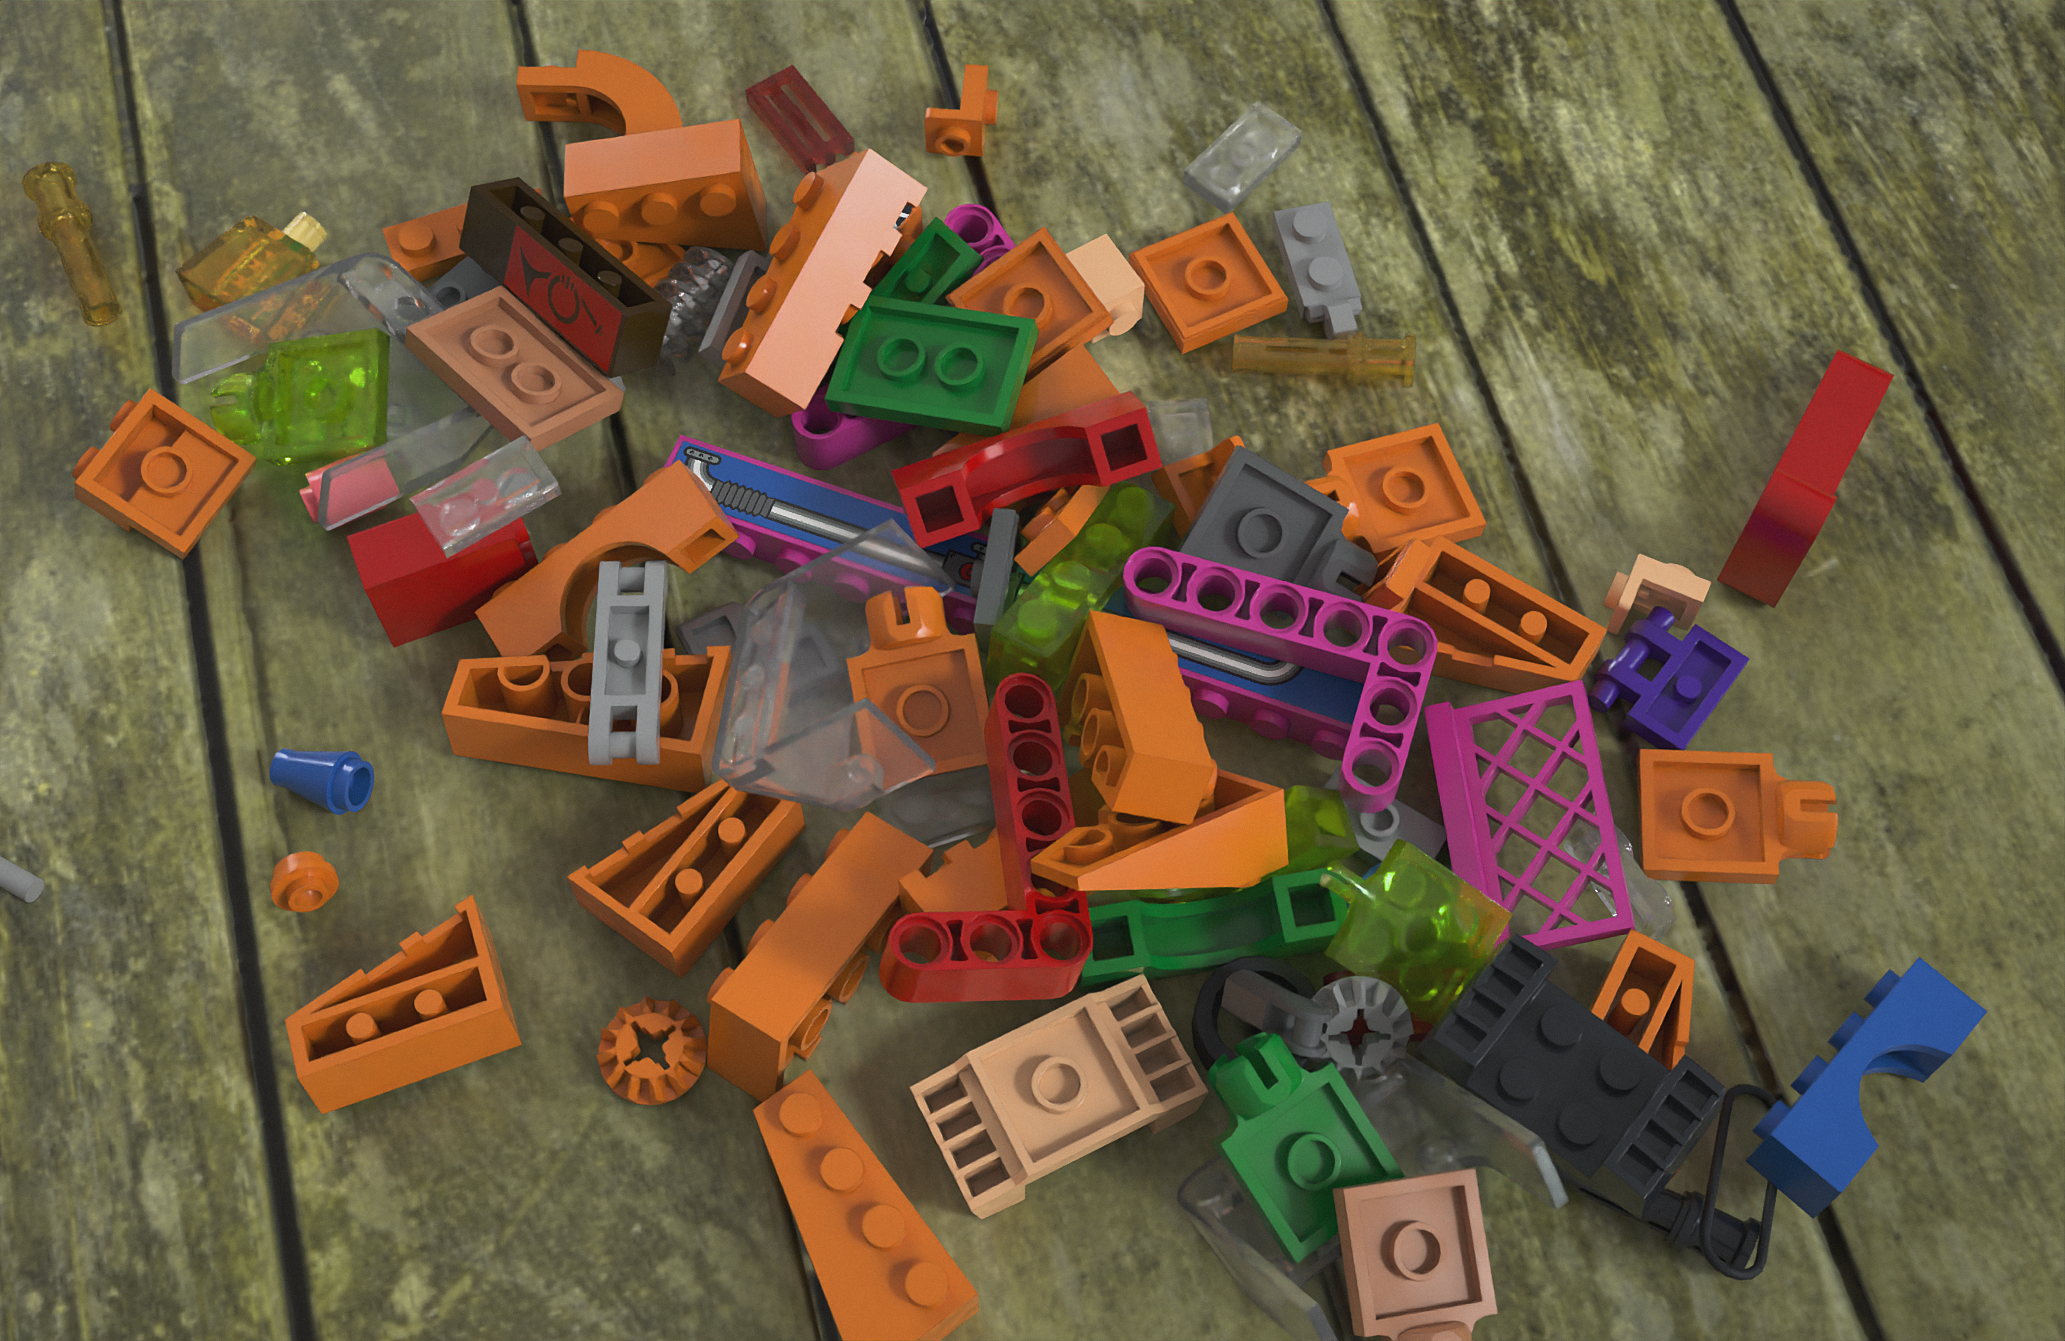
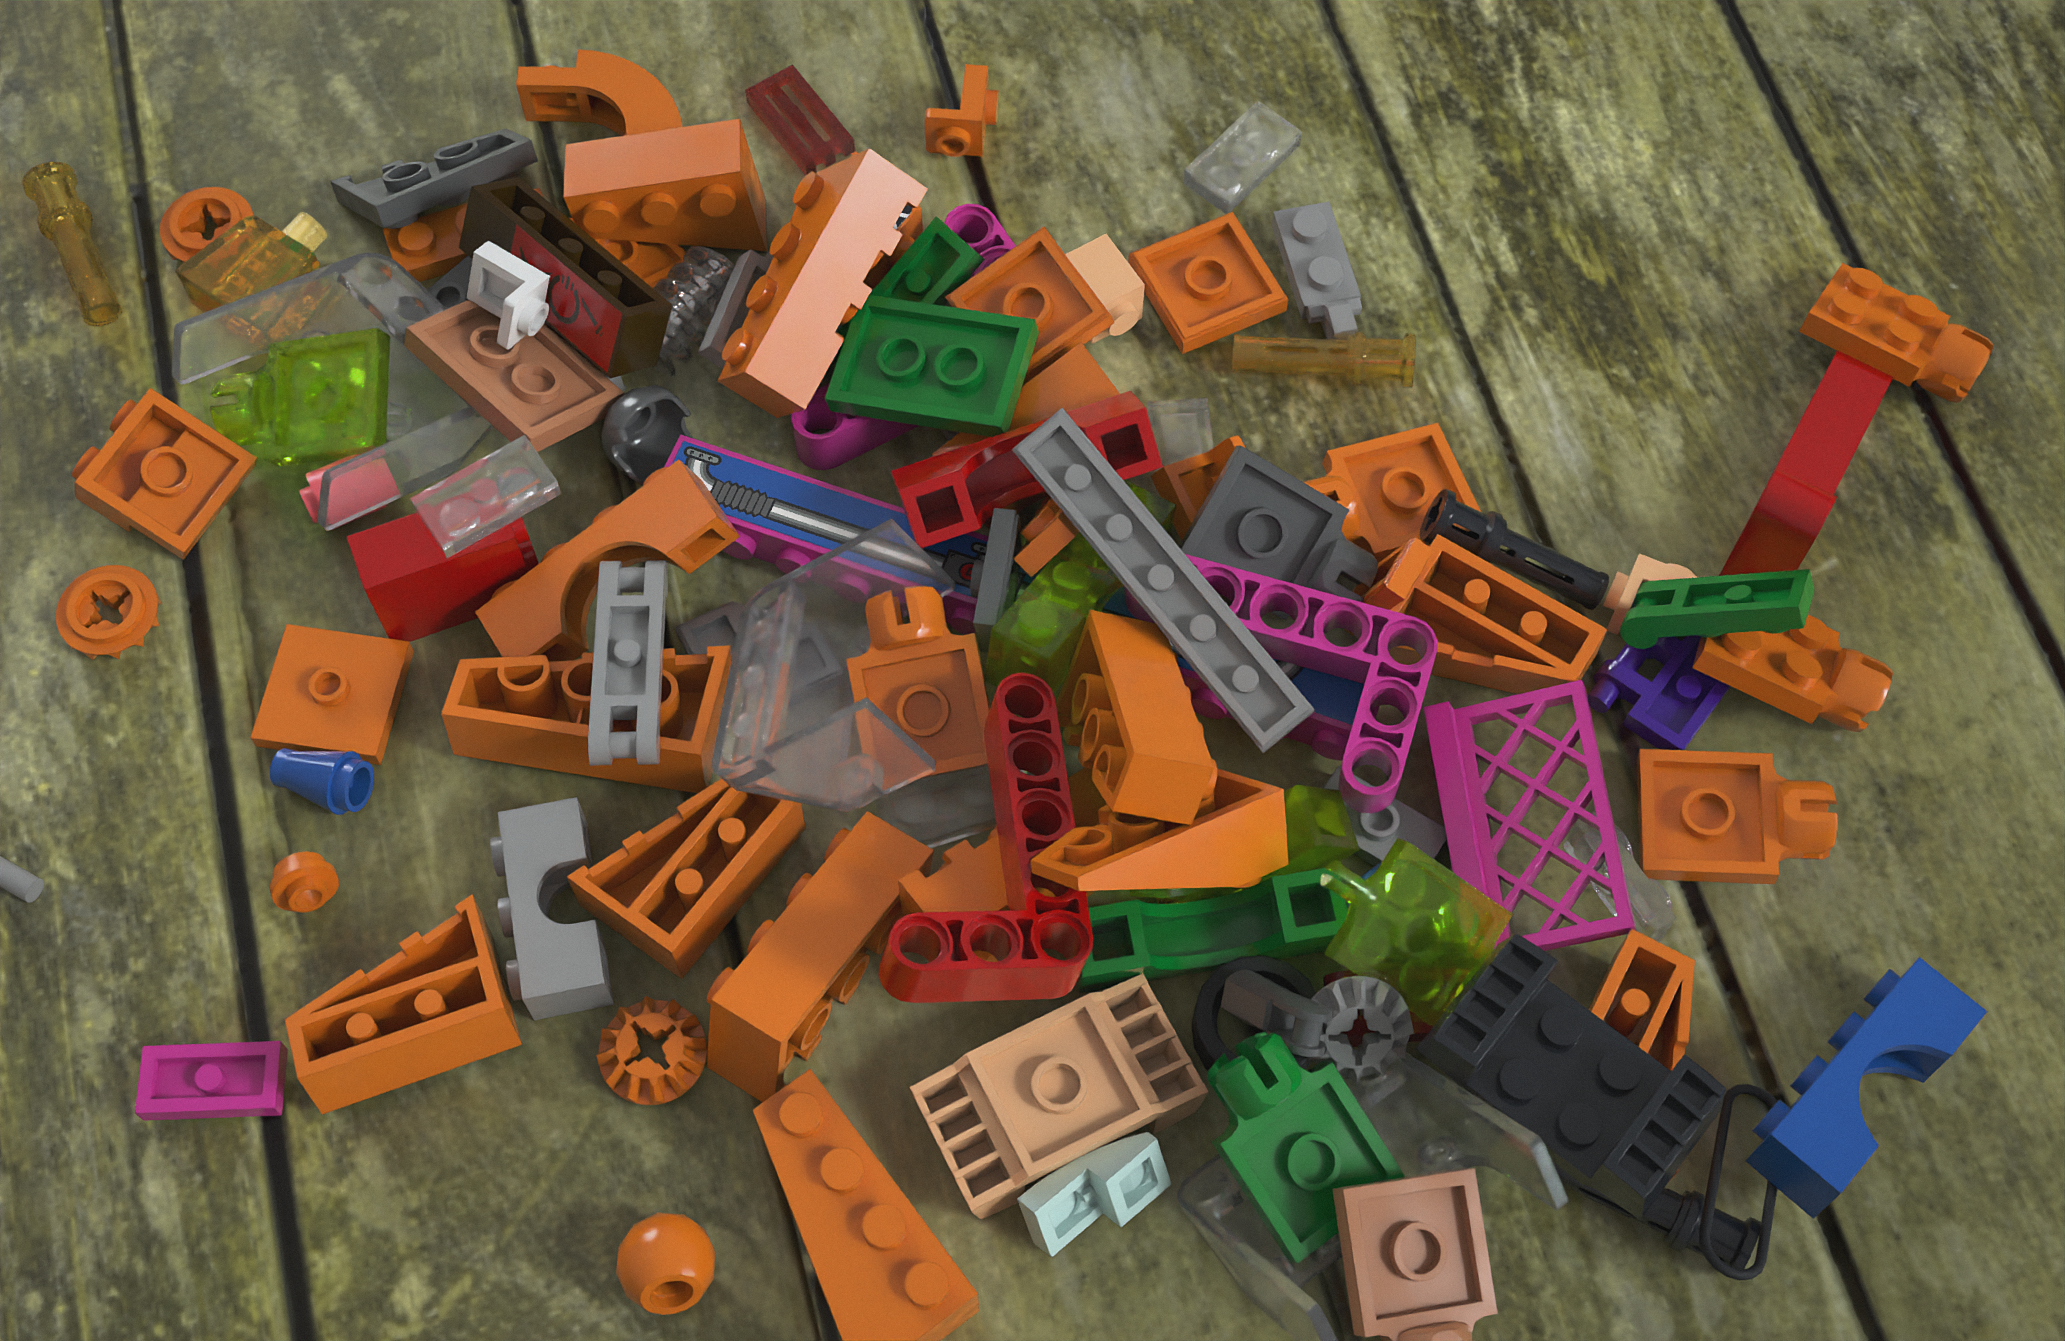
(115, 586): none -> orange gear
(187, 216): none -> orange gear
(211, 1080): none -> dark pink plate
(333, 692): none -> orange plate
(417, 186): none -> dark grey wing
(510, 291): none -> white bracket
(556, 964): none -> light grey arch
(643, 430): none -> dark grey hair
(666, 1263): none -> orange piece
(1106, 1181): none -> light aqua slope
(1163, 581): none -> light grey tile
(1491, 531): none -> black pin
(1718, 606): none -> green plate
(1799, 672): none -> orange plate
(1897, 334): none -> orange plate

